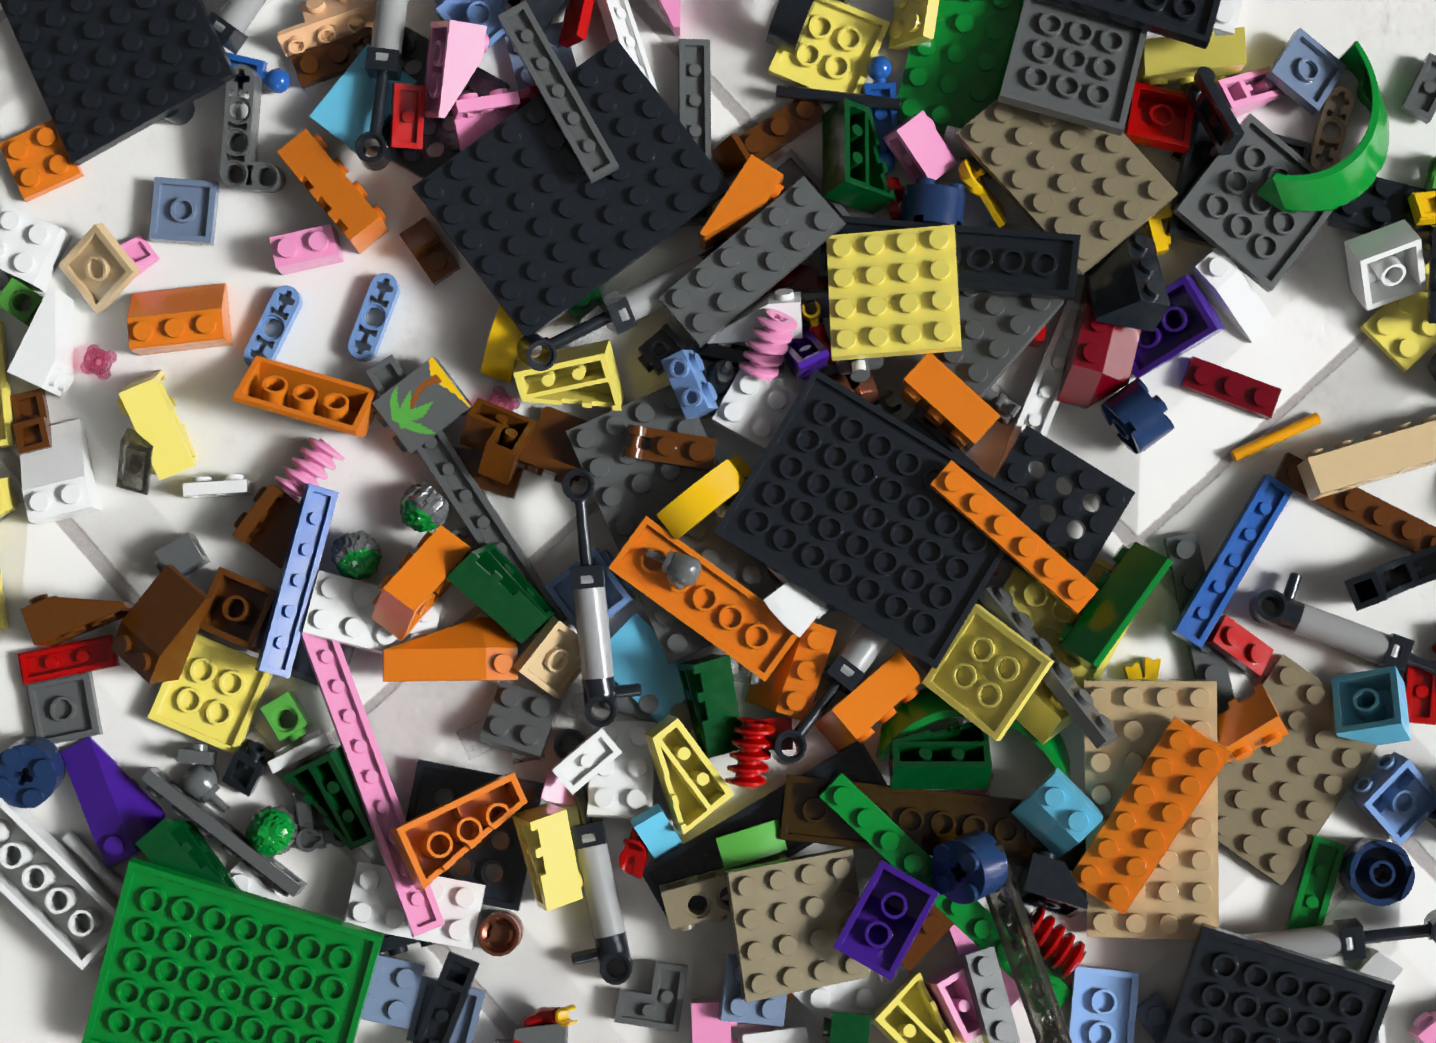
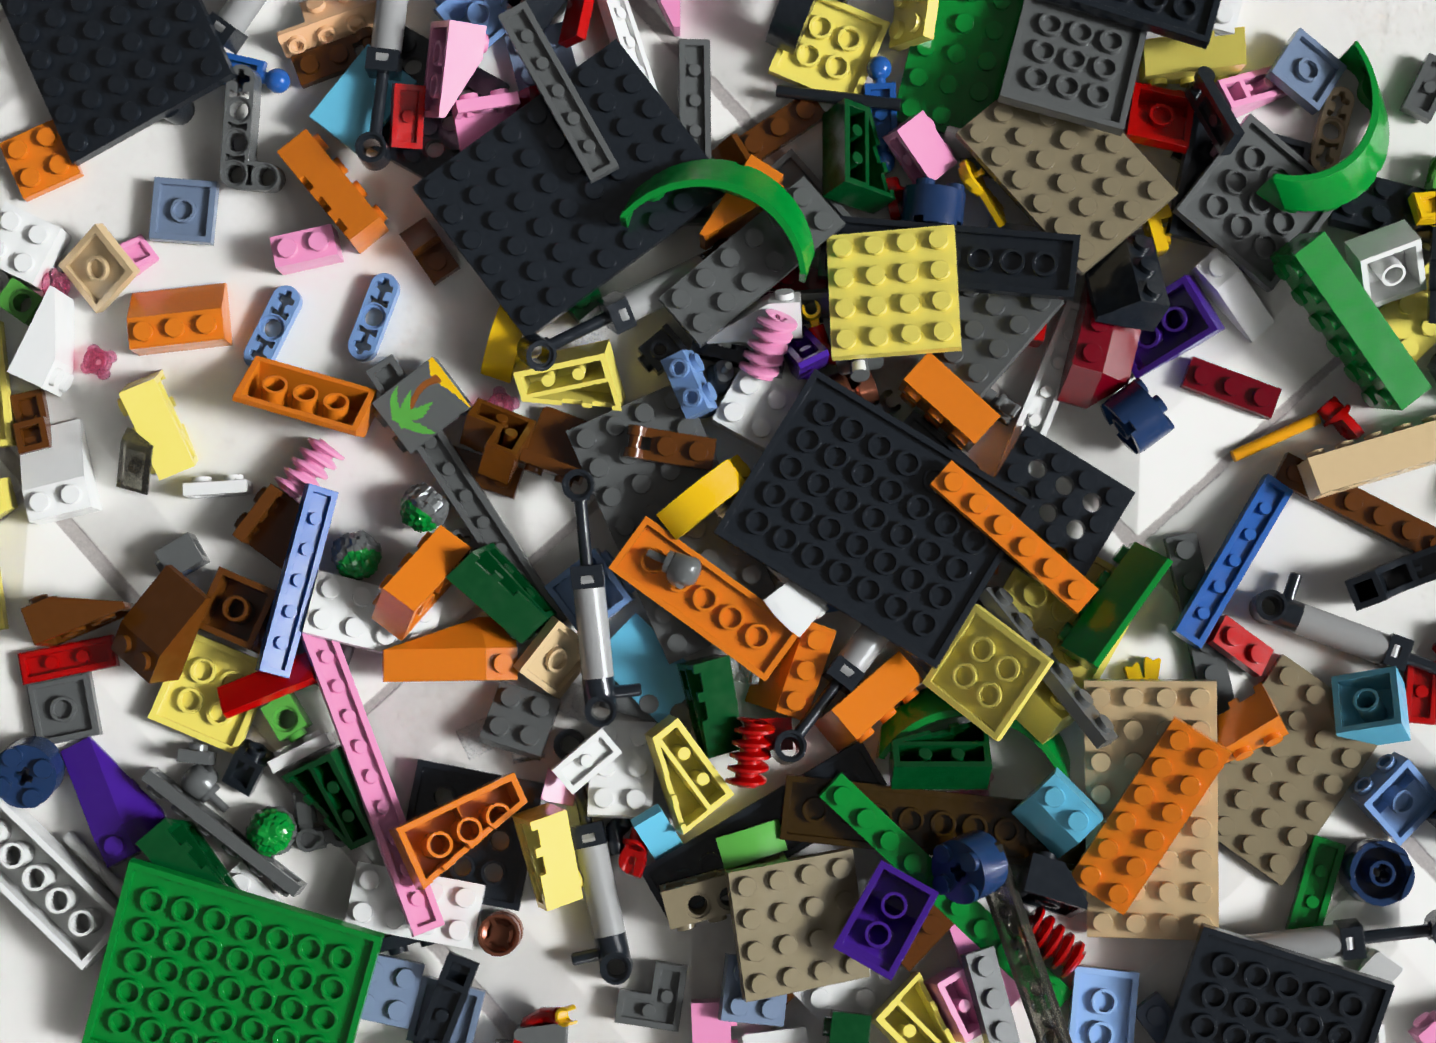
(57, 280): none -> clear pink plate
(263, 687): none -> red tile
(615, 831): none -> black arm
(738, 181): none -> green windscreen
(1337, 414): none -> red piece
(1349, 321): none -> green brick

